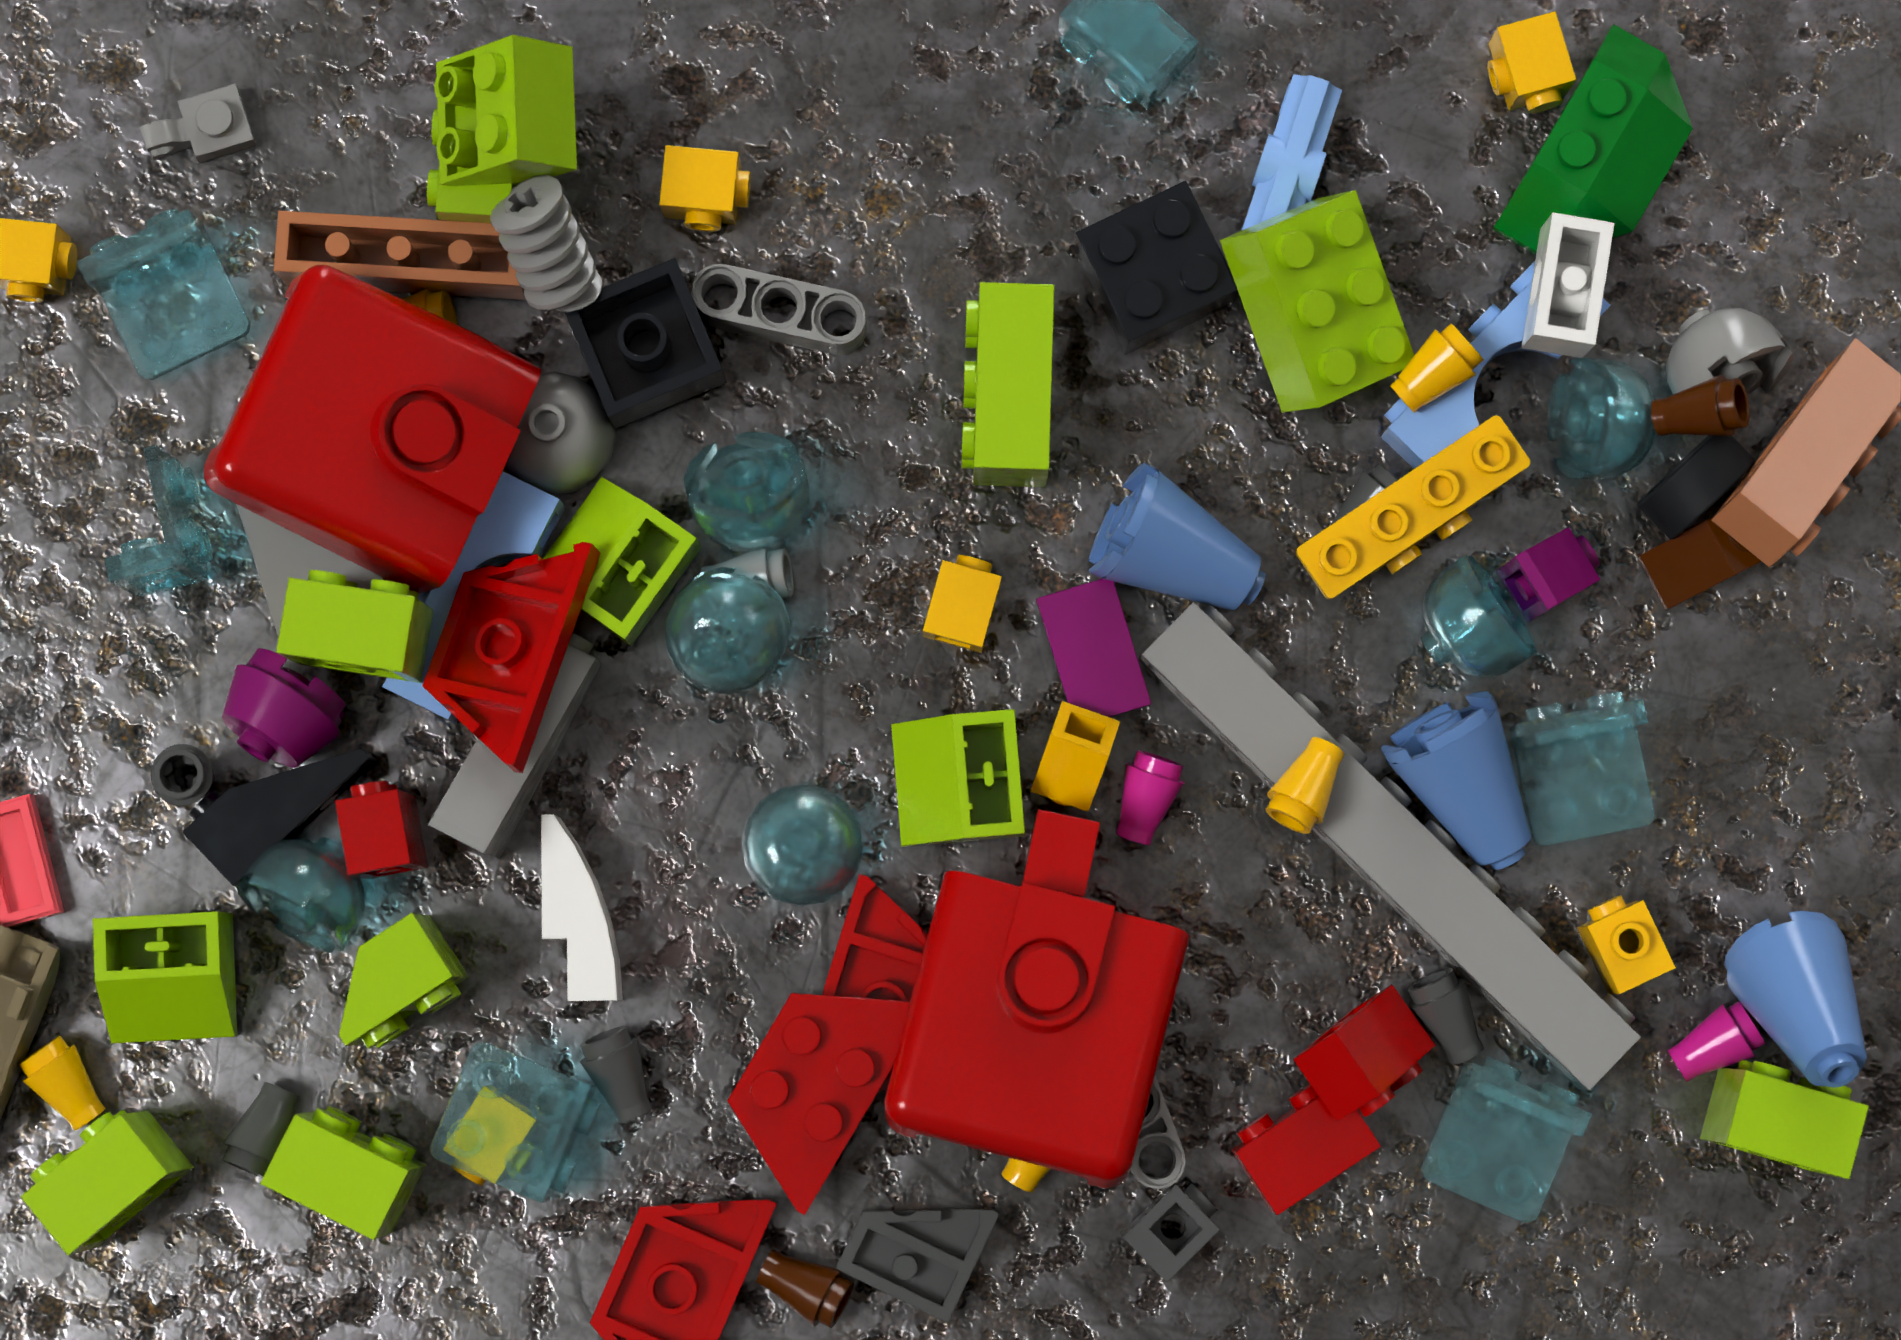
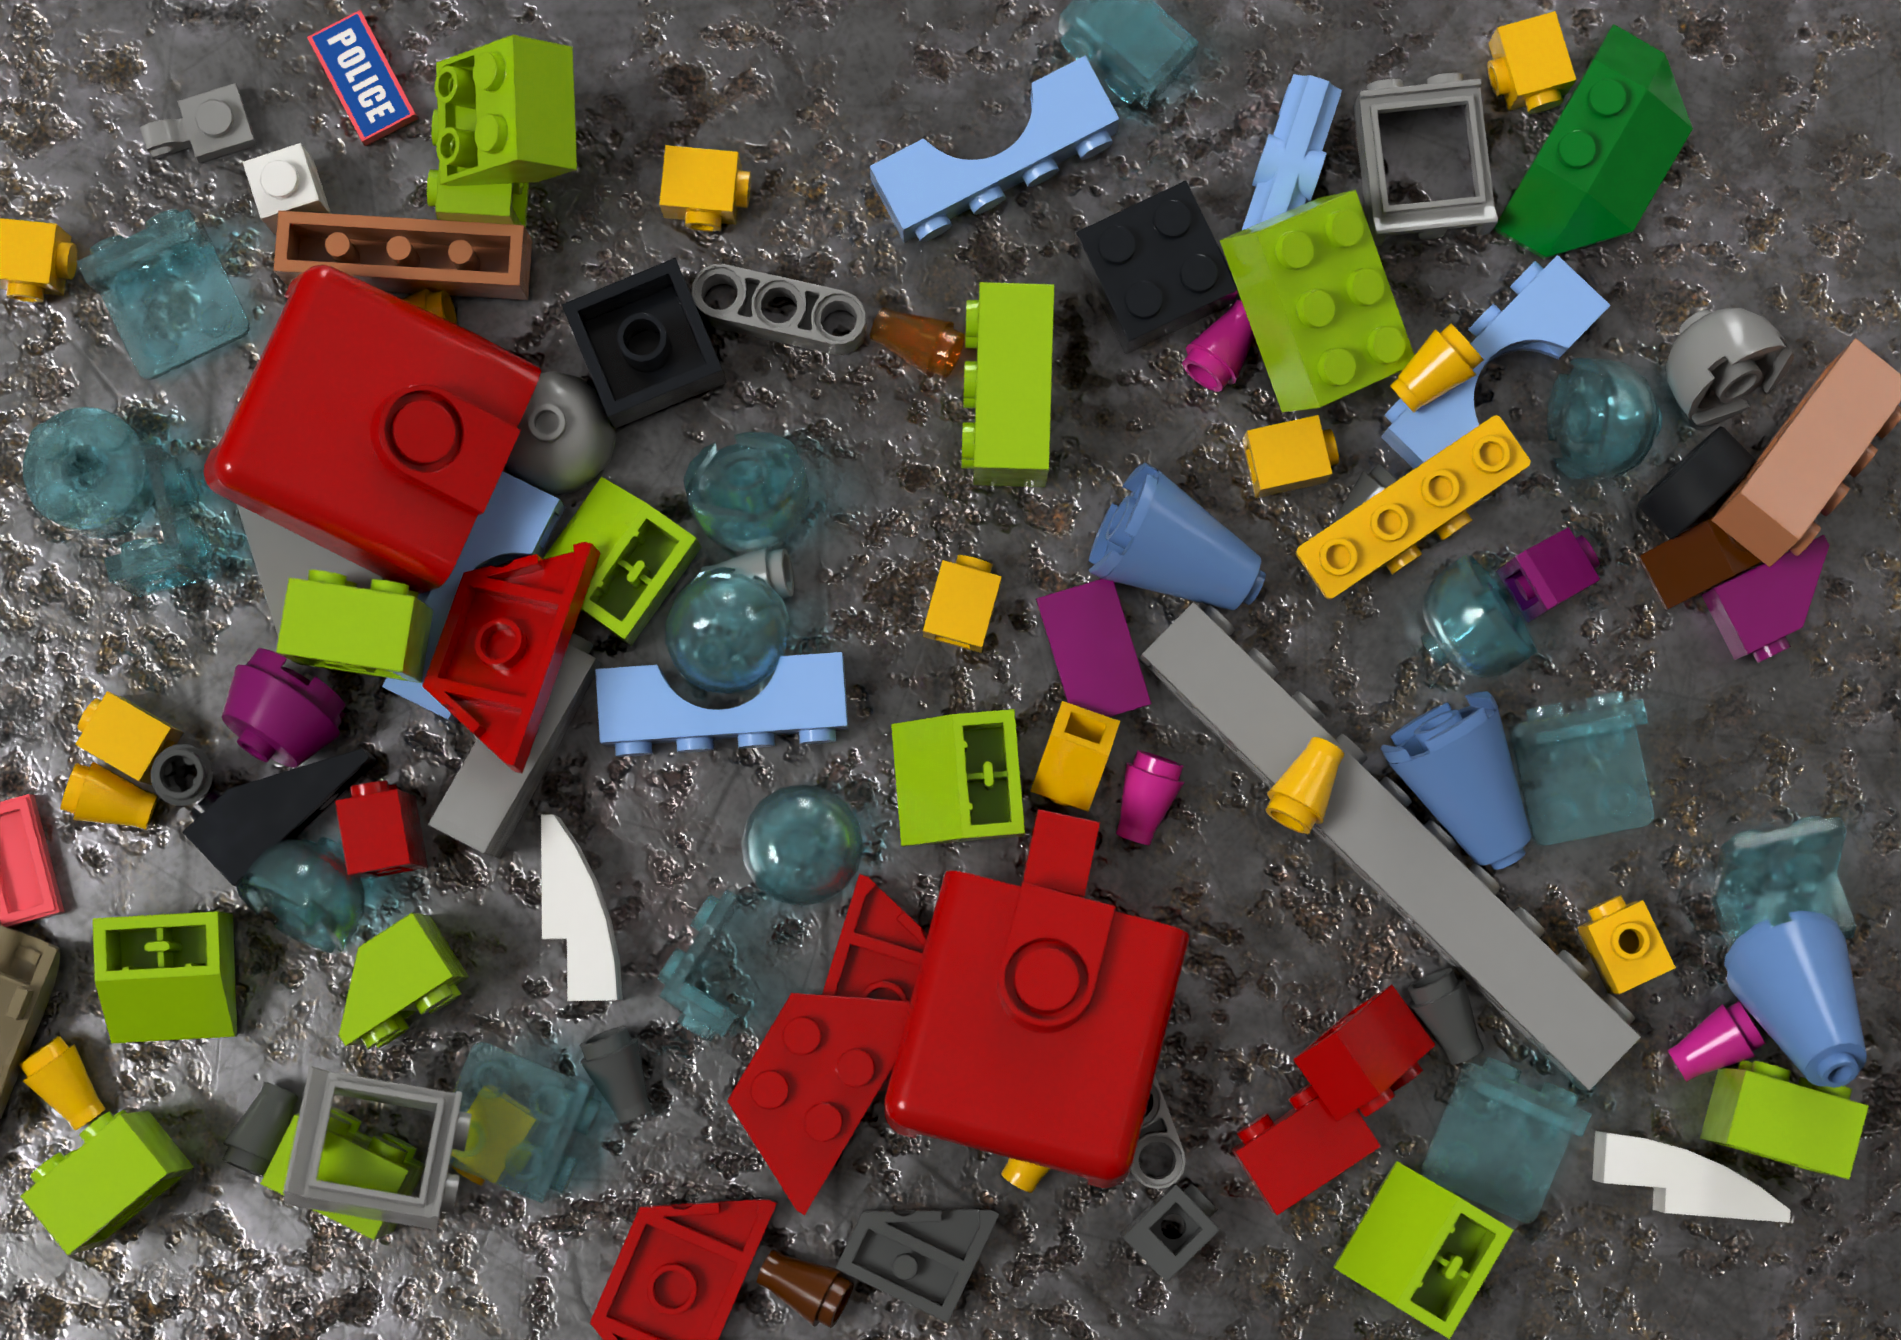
(63, 452): none -> clear light blue brick
(104, 797): none -> yellow cone
(125, 735): none -> yellow brick
(285, 183): none -> white brick
(362, 78): none -> tile
(437, 1187): none -> light grey window
(546, 246): light grey piece -> none
(699, 1010): none -> clear light blue bracket
(800, 699): none -> light blue arch
(921, 341): none -> clear orange cone
(929, 187): none -> light blue arch
(1220, 350): none -> dark pink cone
(1289, 455): none -> yellow brick
(1423, 1249): none -> lime slope
(1431, 217): none -> light grey window
(1568, 285): white brick -> none
(1682, 1180): none -> white slope
(1707, 408): reddish brown cone -> none
(1767, 603): none -> magenta slope
(1779, 874): none -> clear light blue bracket

